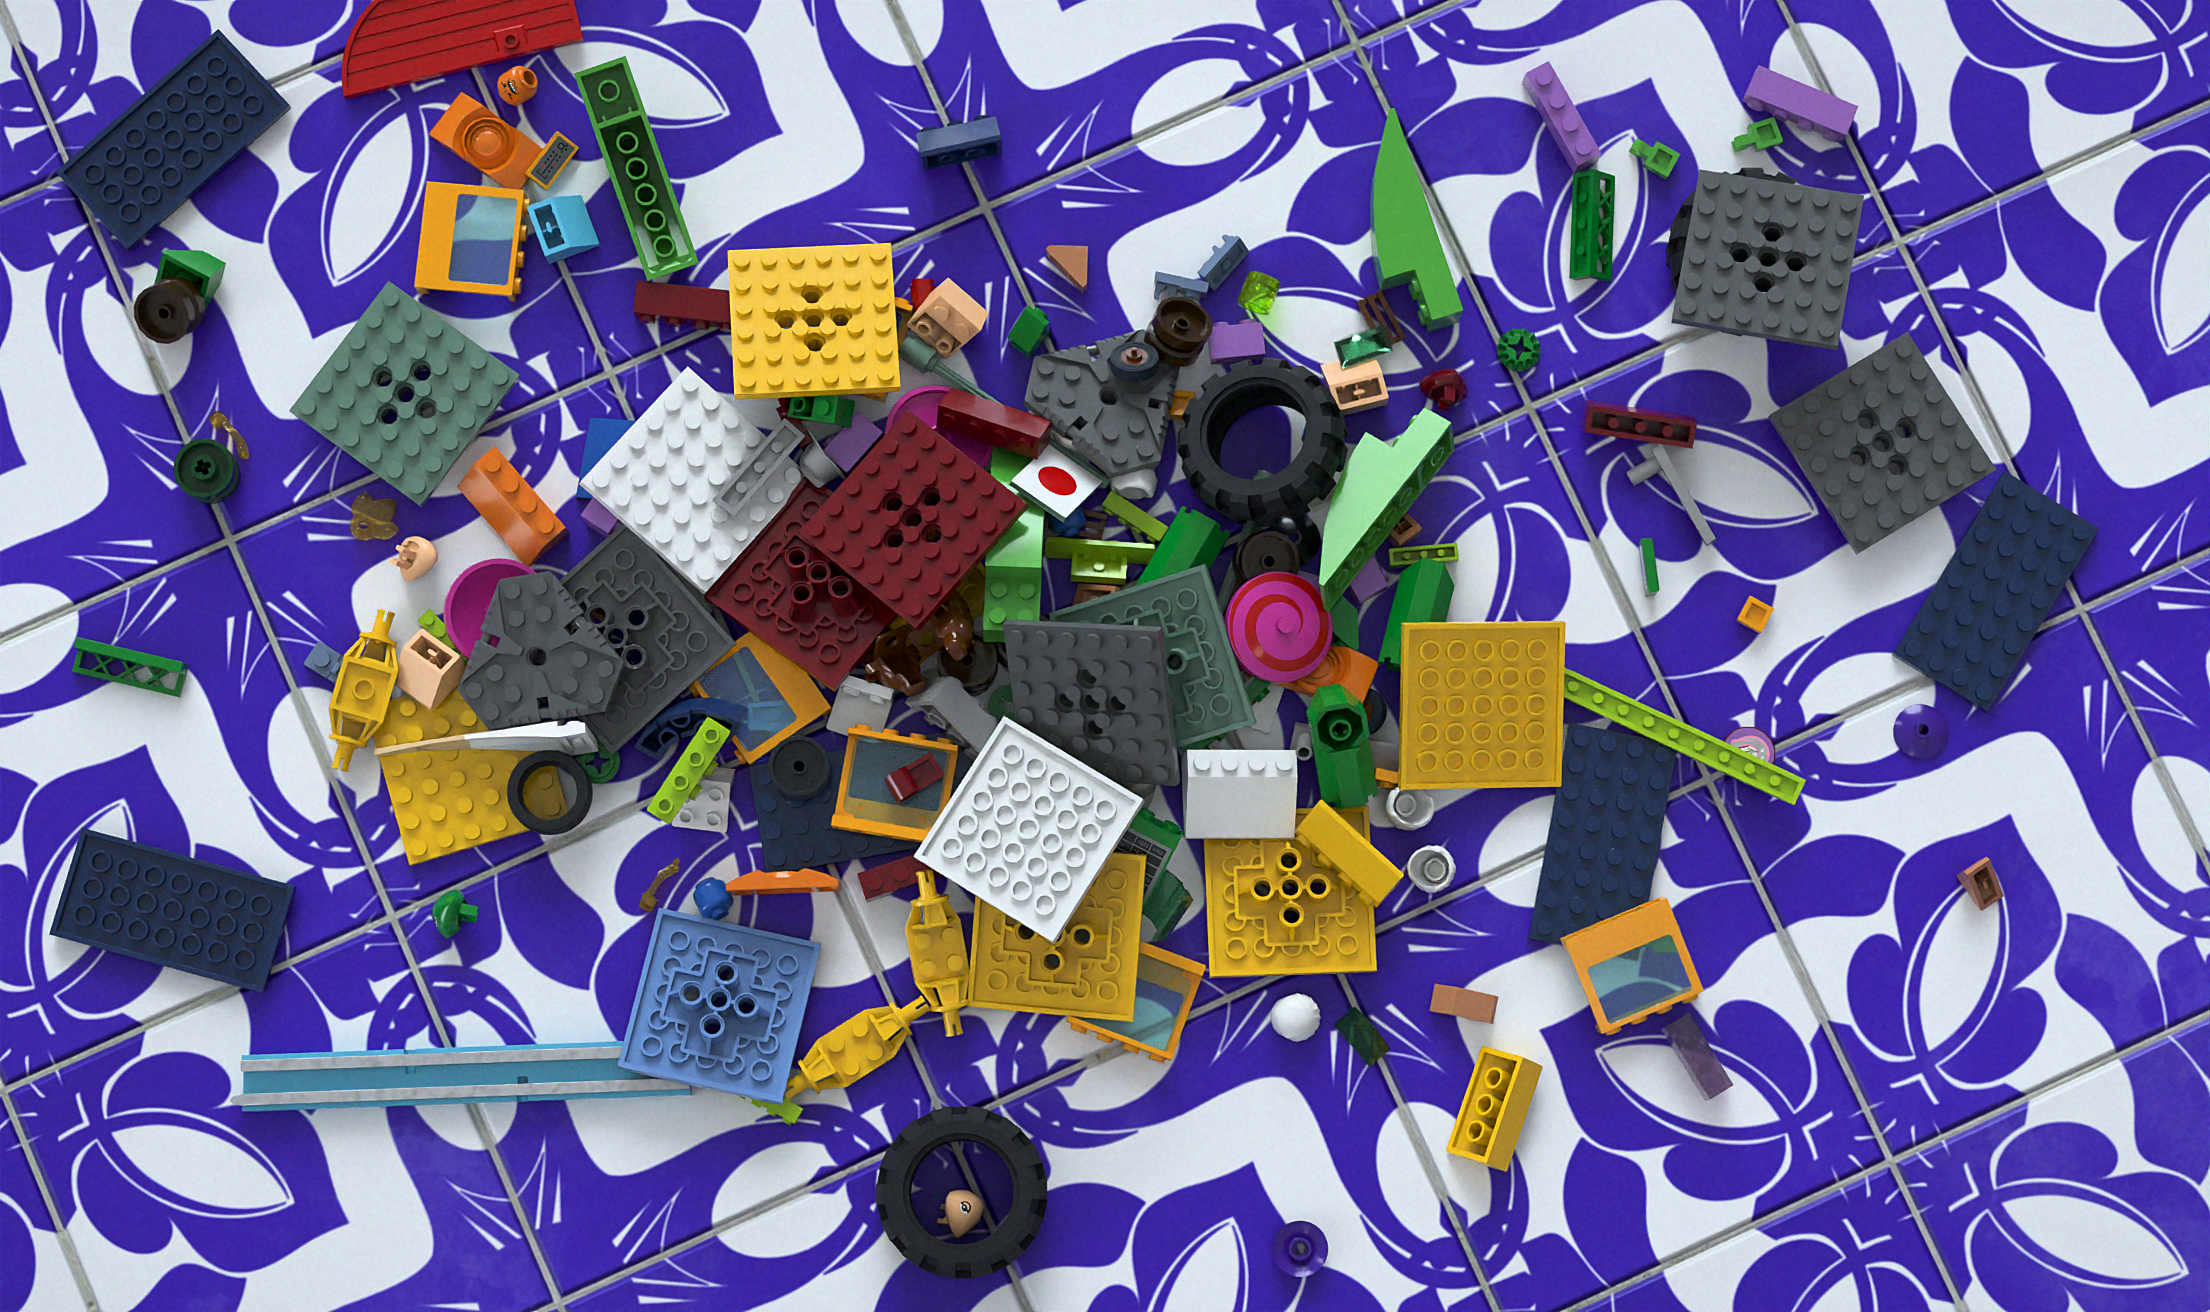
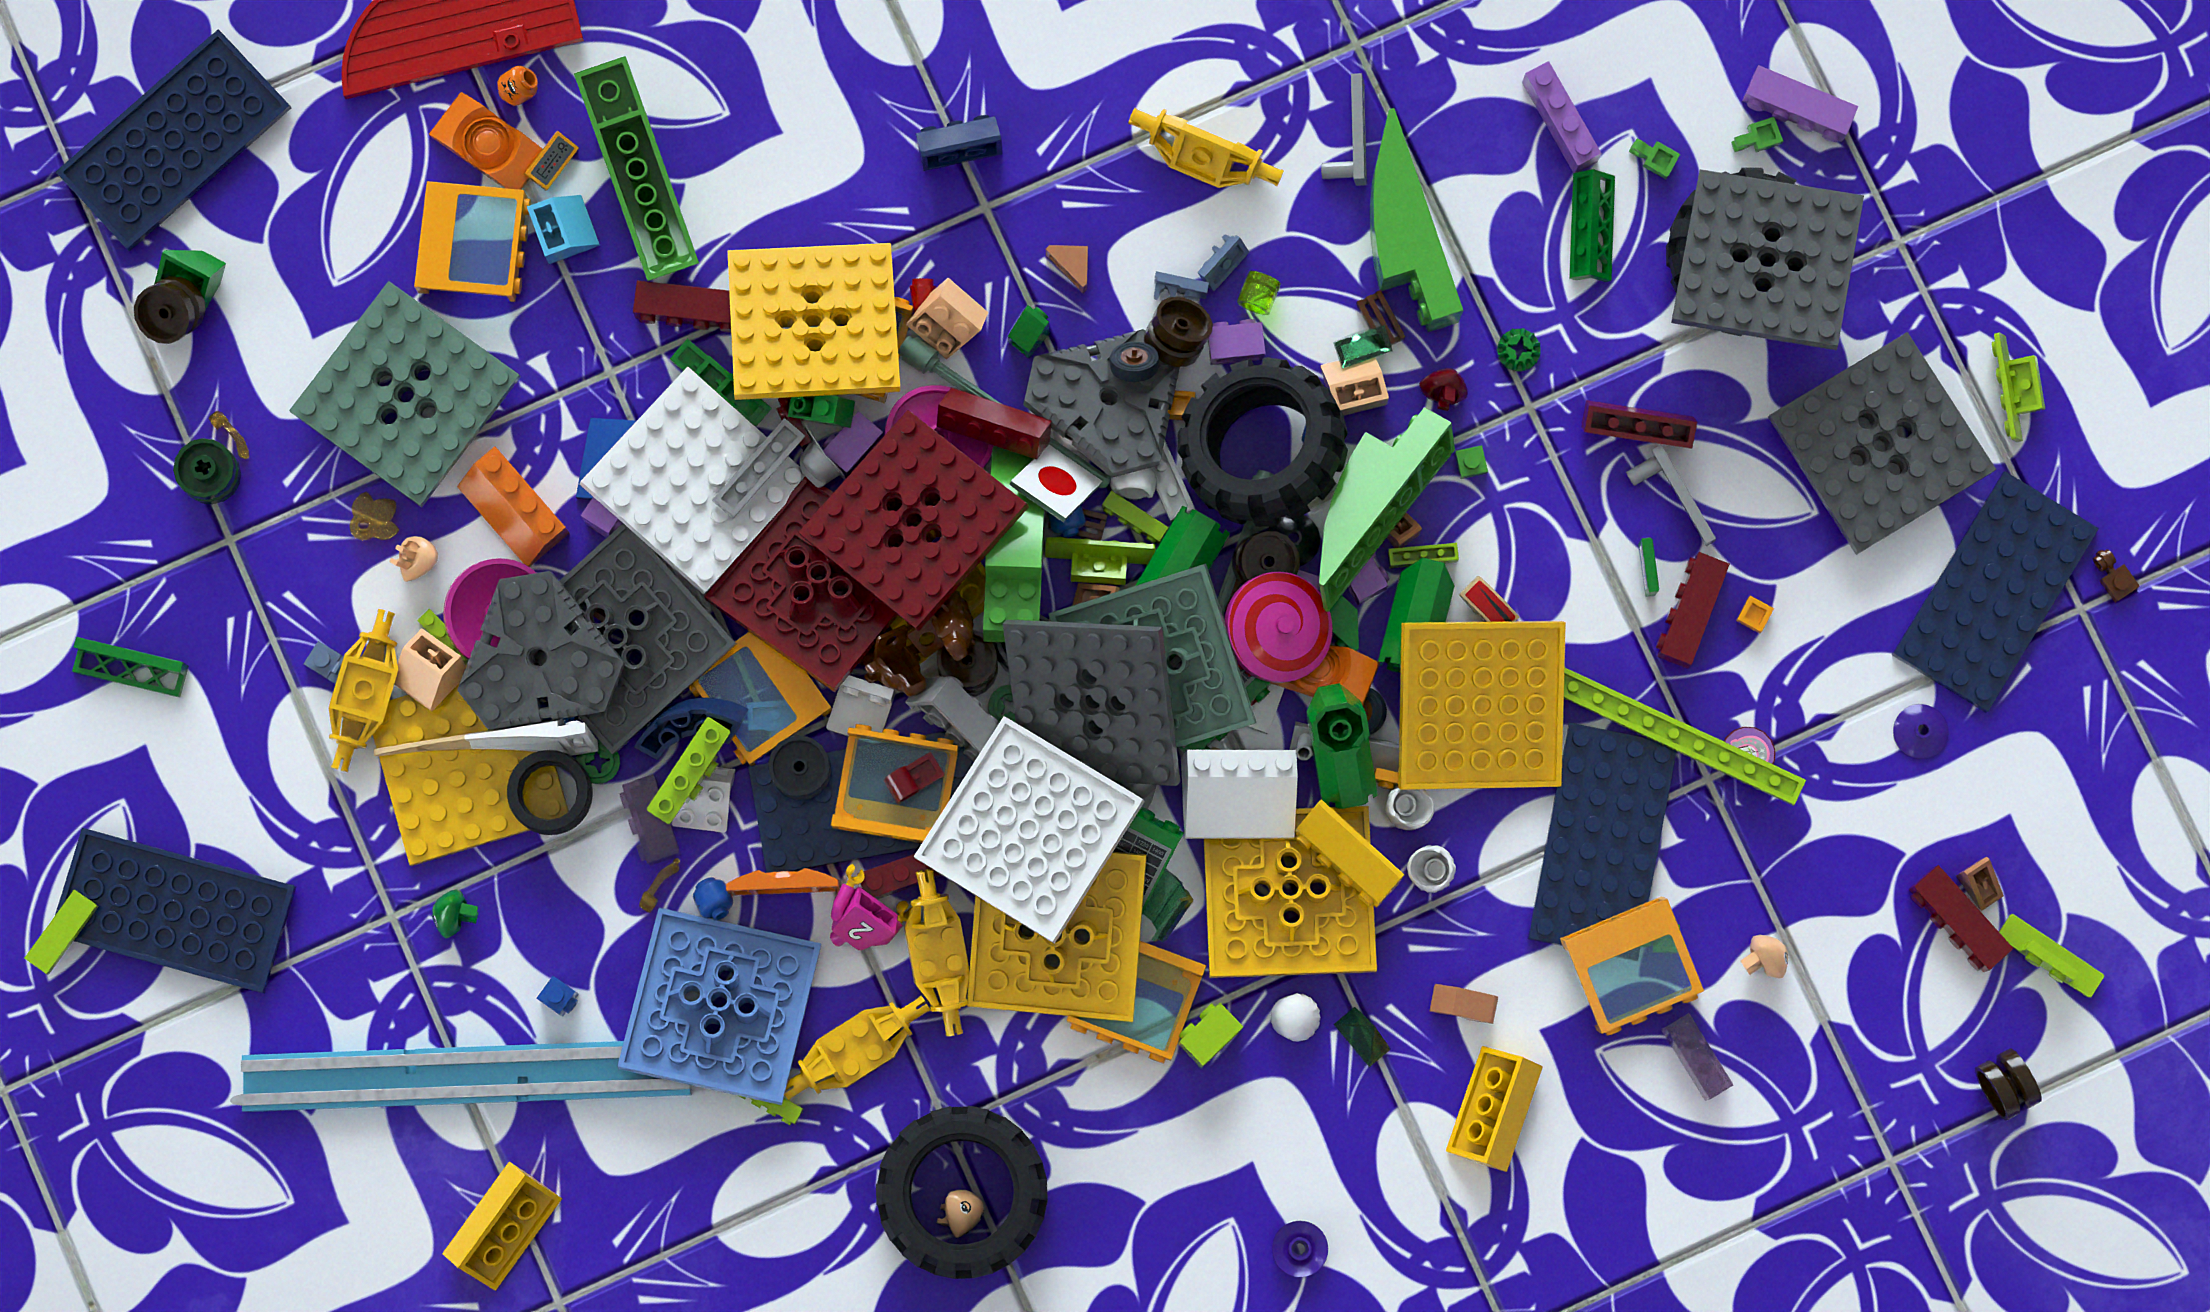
(61, 932): none -> lime tile
(501, 1226): none -> yellow slope
(558, 996): none -> blue brick
(655, 835): none -> clear purple brick
(719, 380): none -> green slope
(862, 918): none -> dark pink torso
(1171, 486): none -> white tile
(1202, 153): none -> yellow plate
(1210, 1034): none -> lime brick
(1357, 167): none -> light grey piece
(1471, 462): none -> bright green plate
(1487, 602): none -> red slope
(1693, 609): none -> dark red brick
(1767, 953): none -> light nougat piece
(1961, 919): none -> dark red brick
(2008, 1084): none -> dark brown wheel
(2020, 386): none -> lime bracket
(2045, 952): none -> lime bracket
(2117, 582): none -> reddish brown plate

